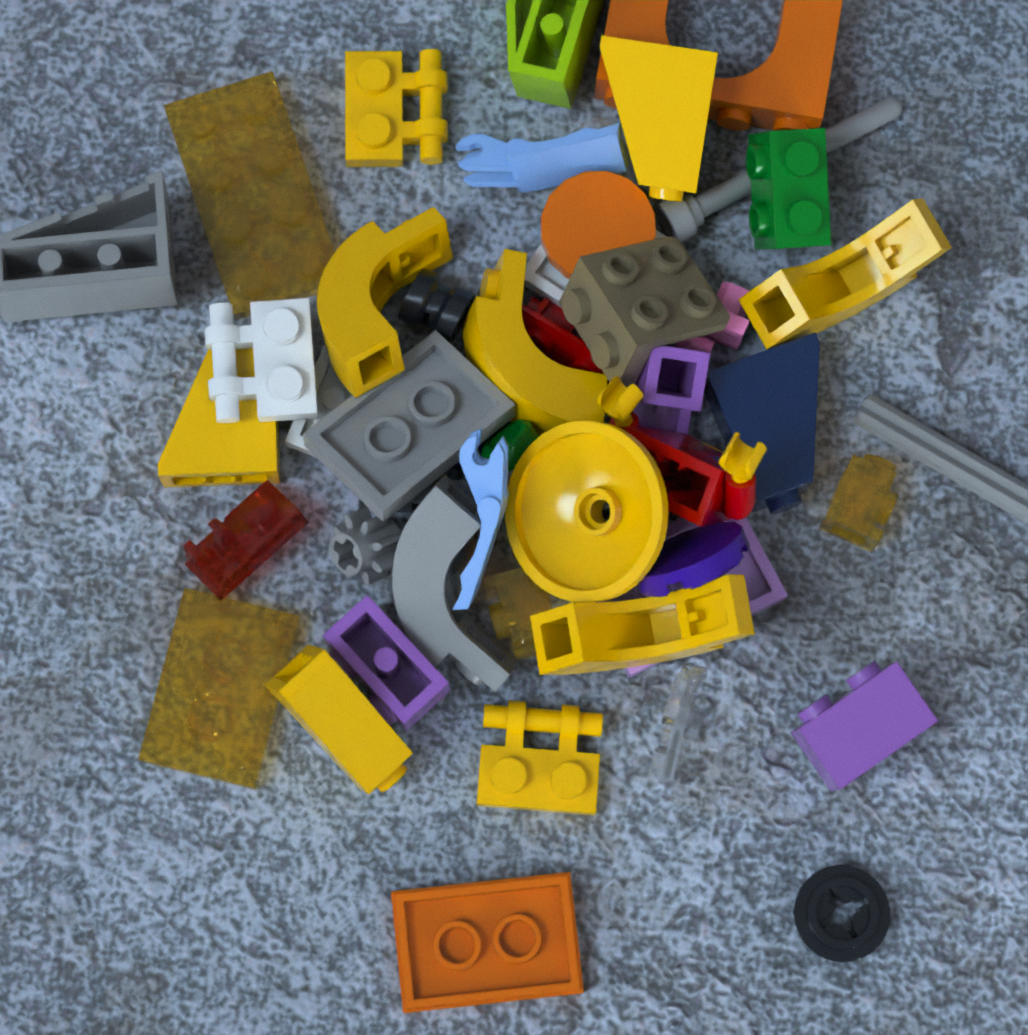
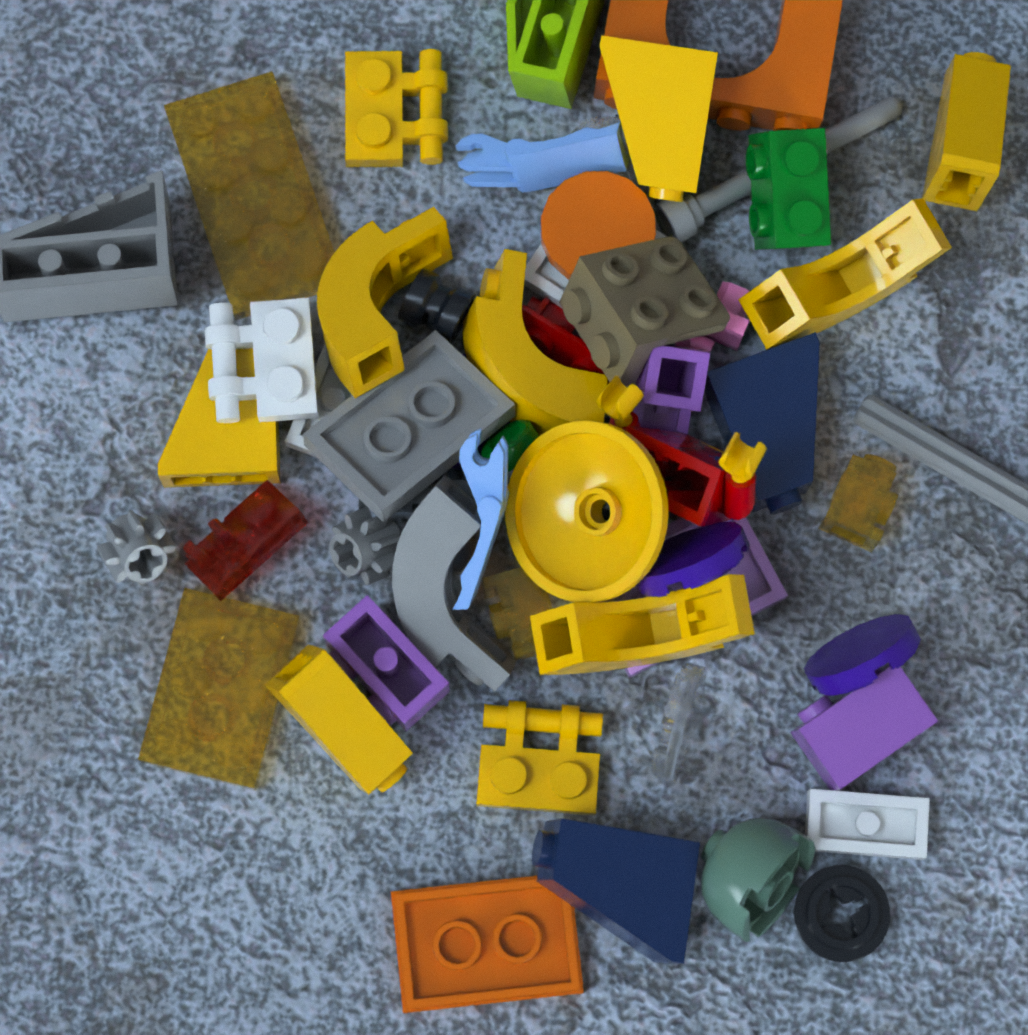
(136, 547): none -> light grey gear
(623, 881): none -> dark blue slope
(752, 873): none -> sand green cylinder
(853, 656): none -> dark purple tile
(867, 824): none -> white plate
(968, 131): none -> yellow slope

